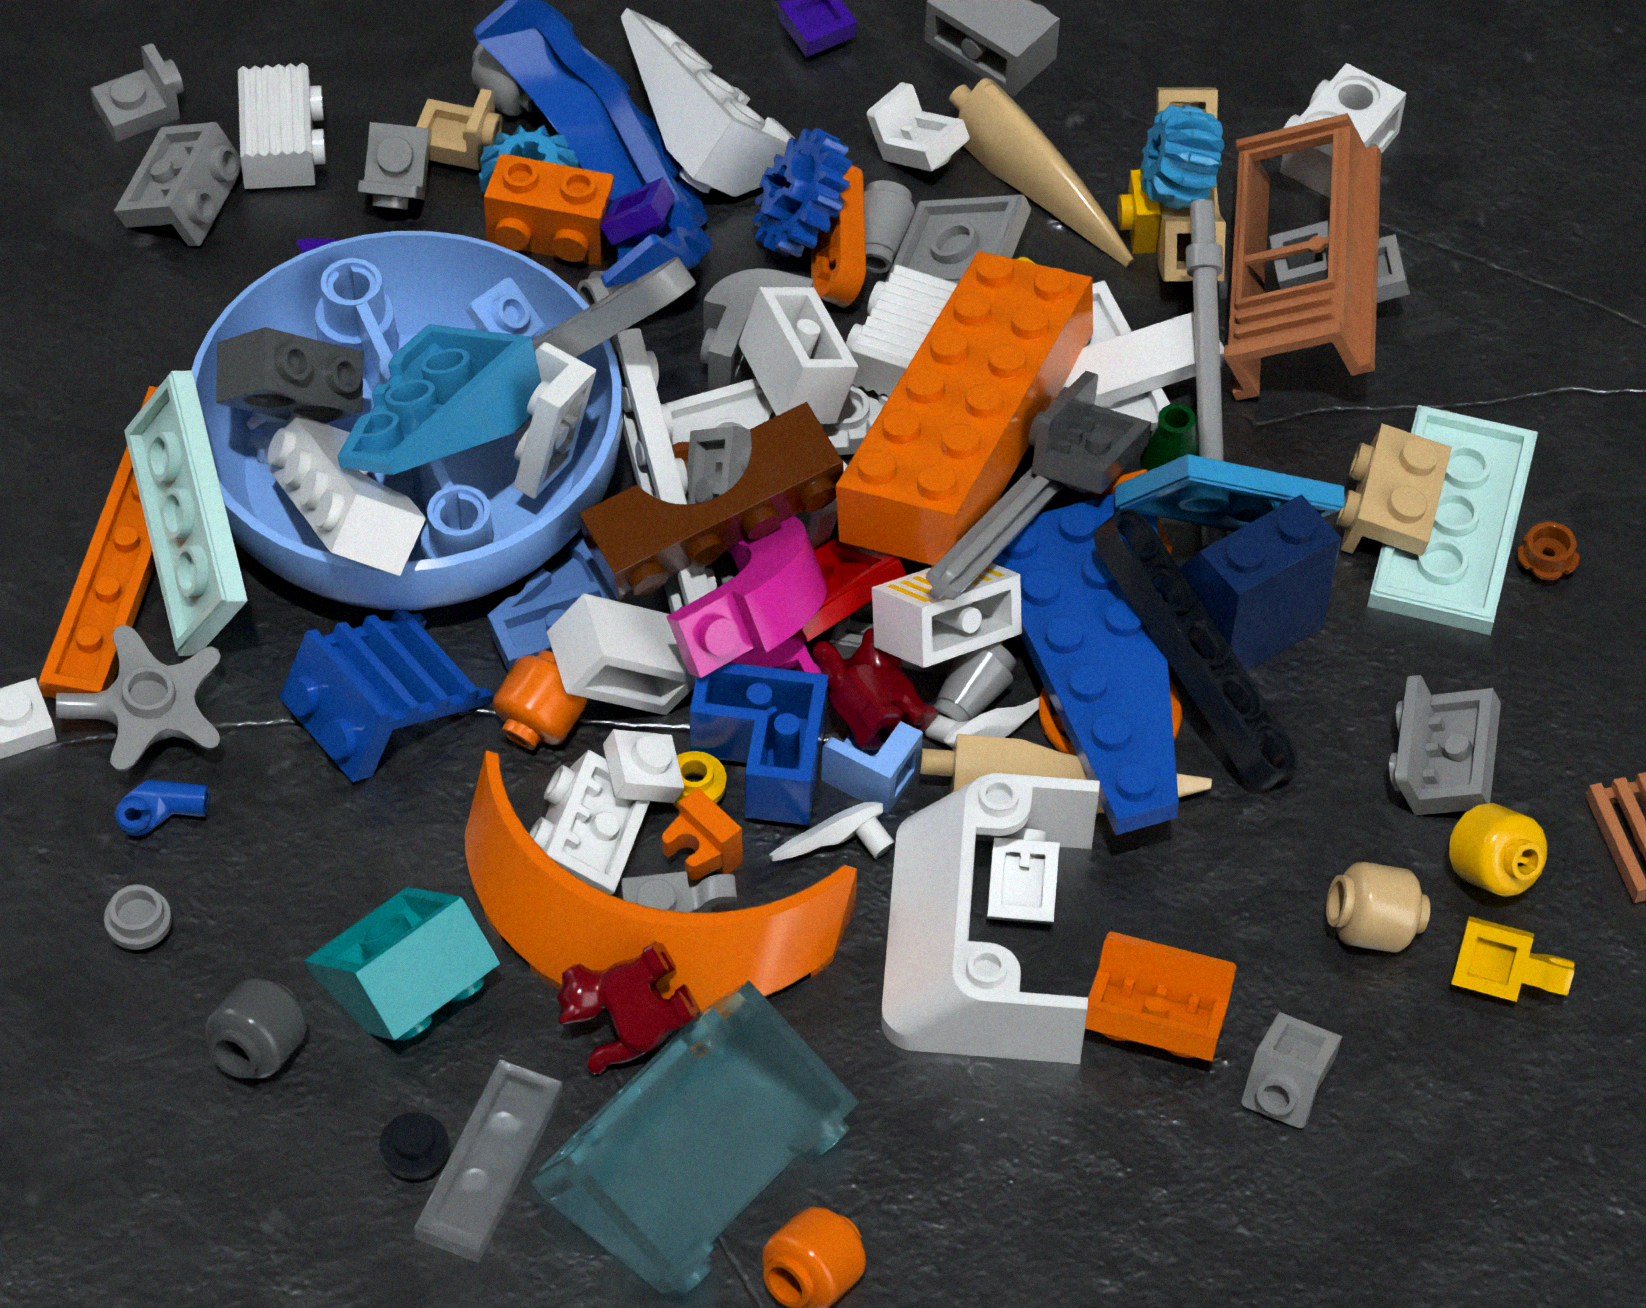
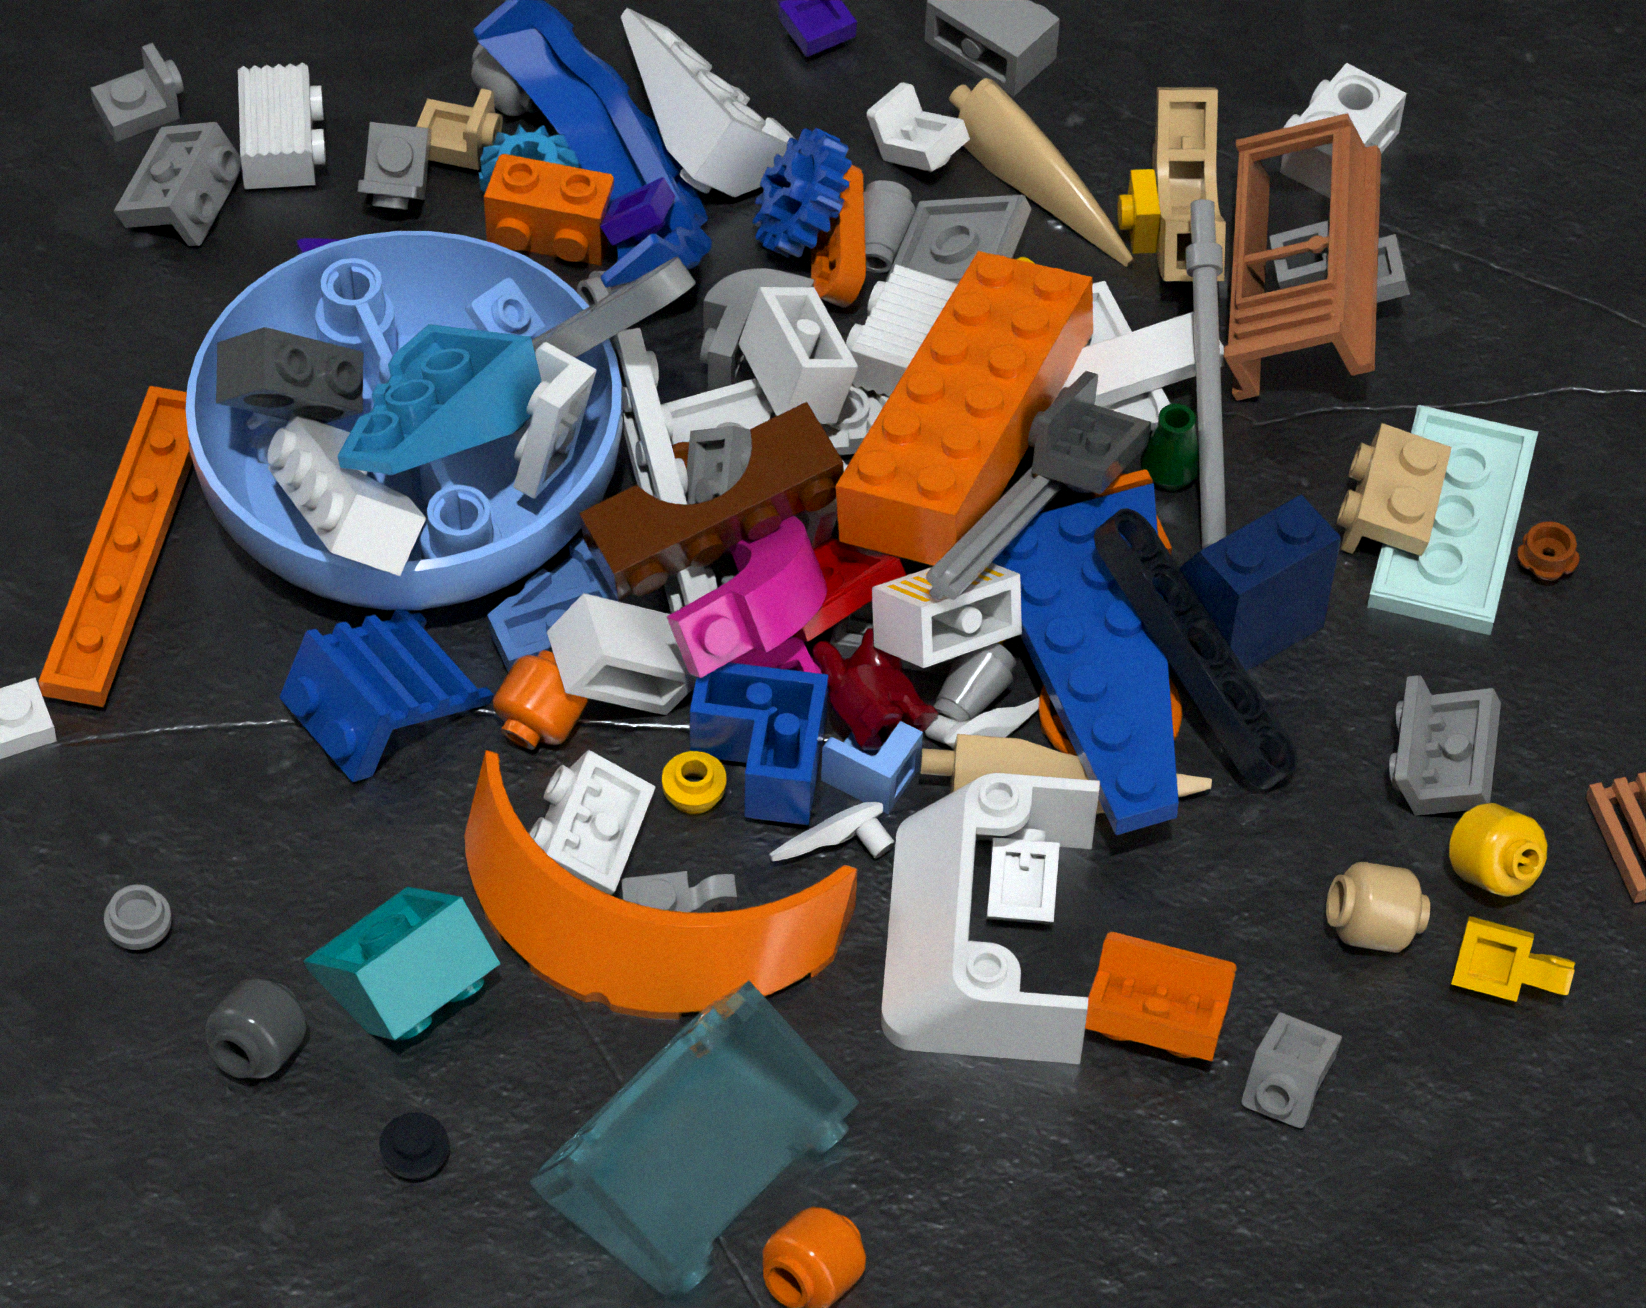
(147, 700): light grey animal -> none
(158, 800): blue arm -> none
(185, 514): light aqua tile -> none
(488, 1161): clear tile -> none
(634, 1003): dark red animal -> none
(643, 766): white plate -> none
(708, 832): orange tile -> none
(1181, 156): dark azure gear -> none
(1220, 492): dark azure tile -> none

